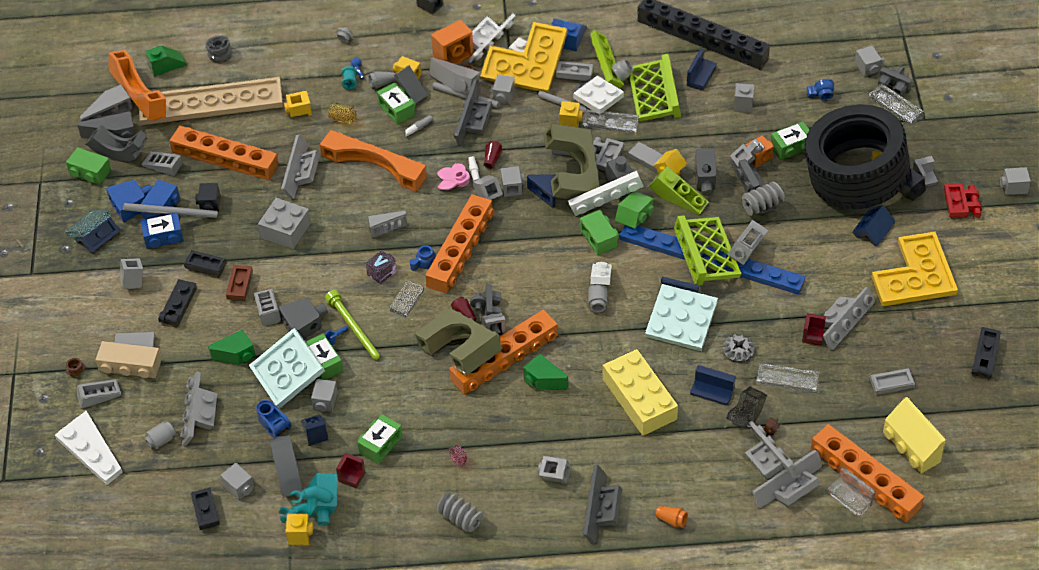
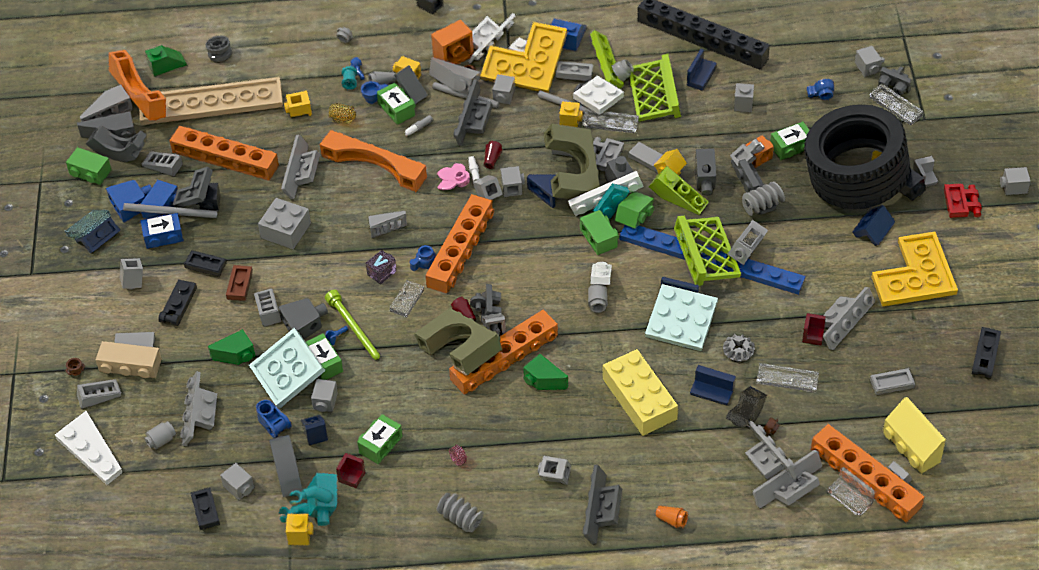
(196, 191): none -> dark grey plate
(369, 91): none -> blue piece
(609, 202): none -> teal plate
(900, 472): none -> light grey plate

